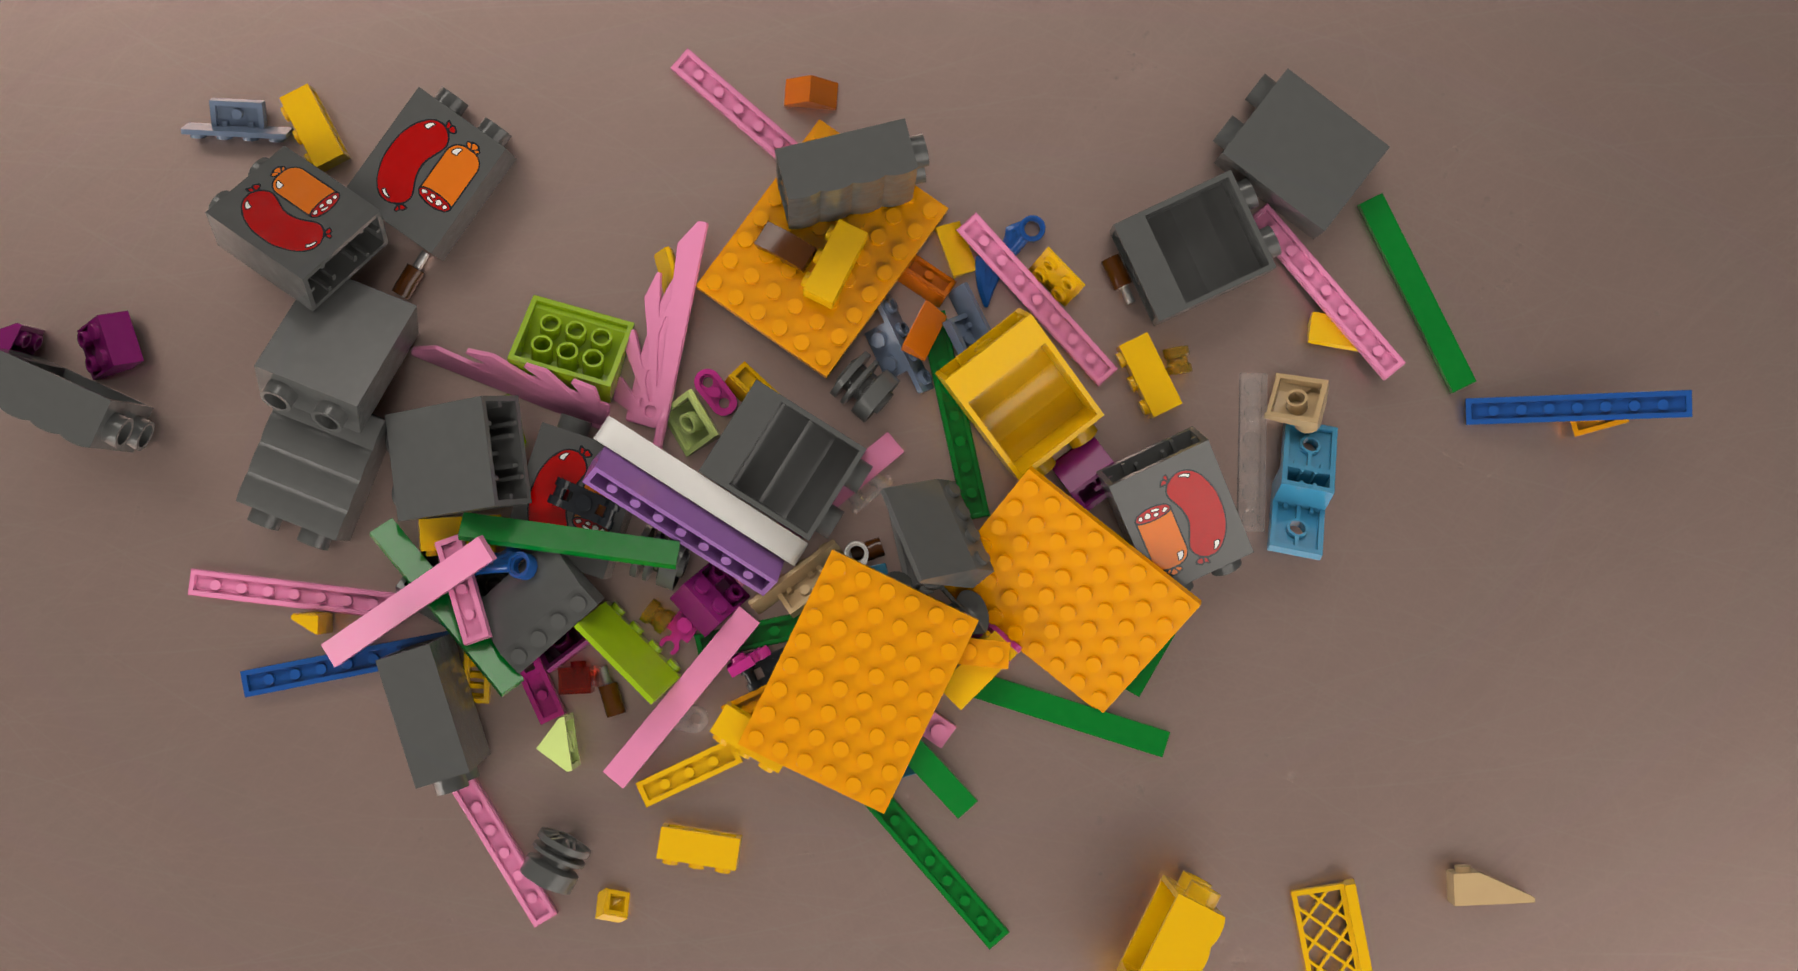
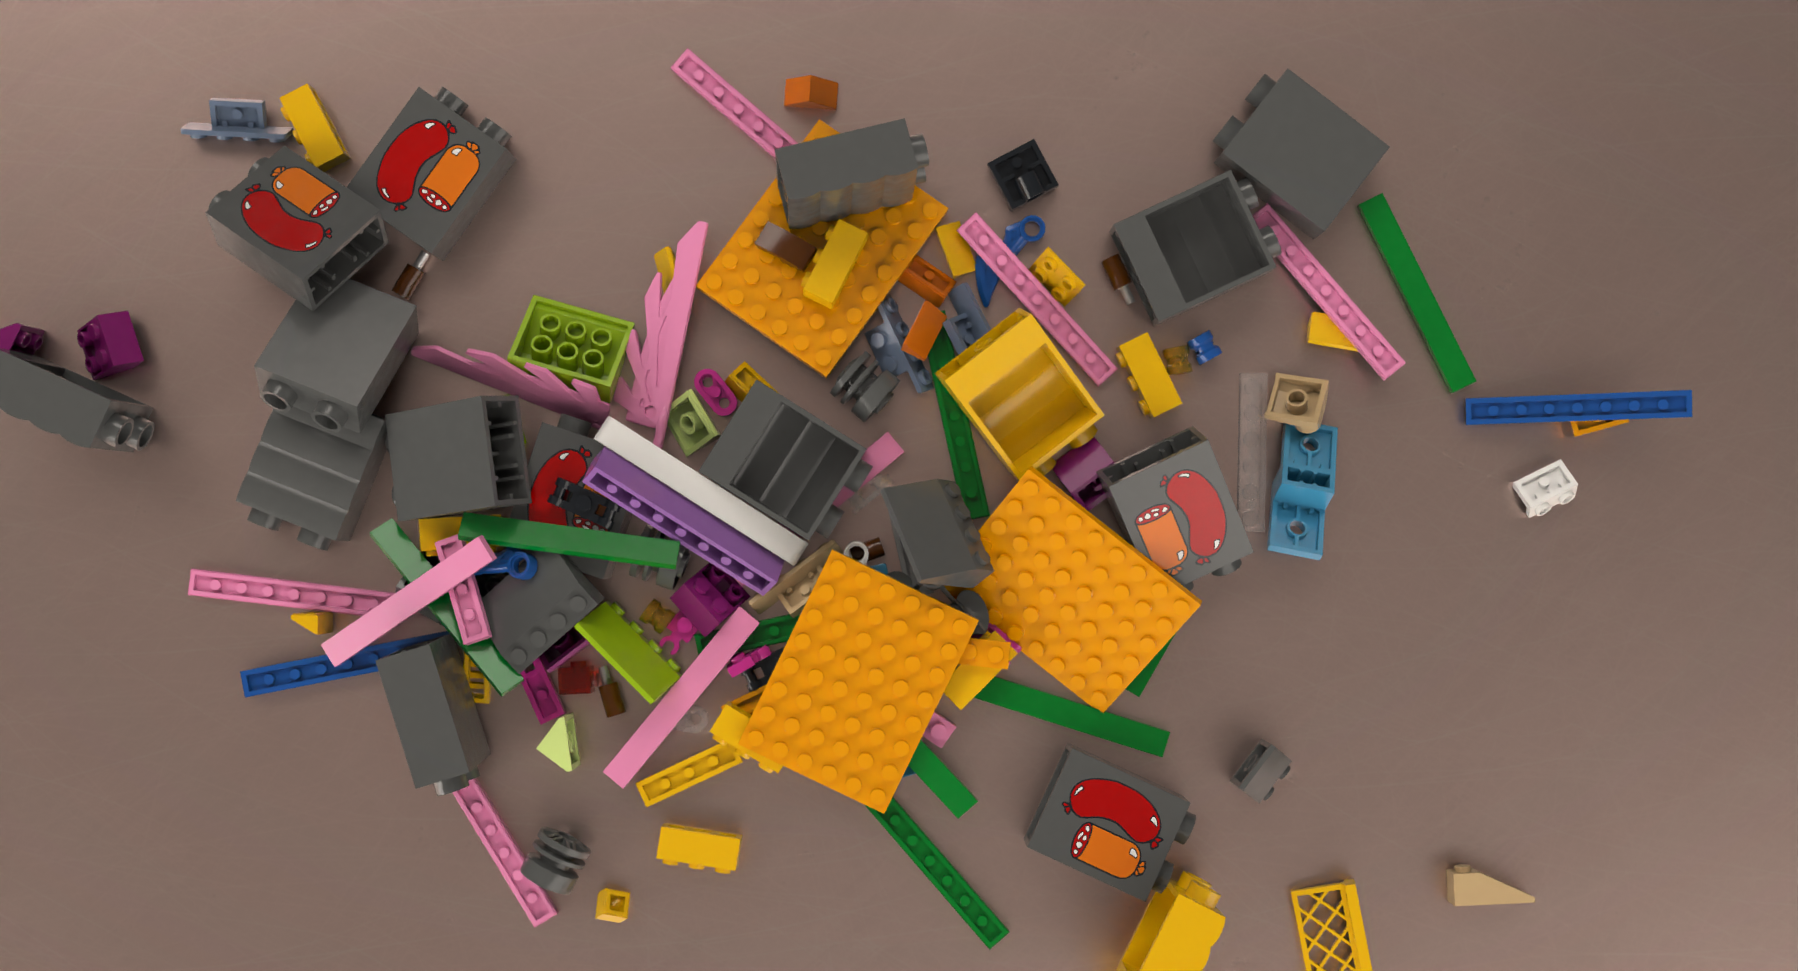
(1022, 174): none -> black plate
(1109, 823): none -> brick
(1204, 347): none -> blue wheel
(1261, 771): none -> dark grey slope
(1546, 488): none -> white bracket

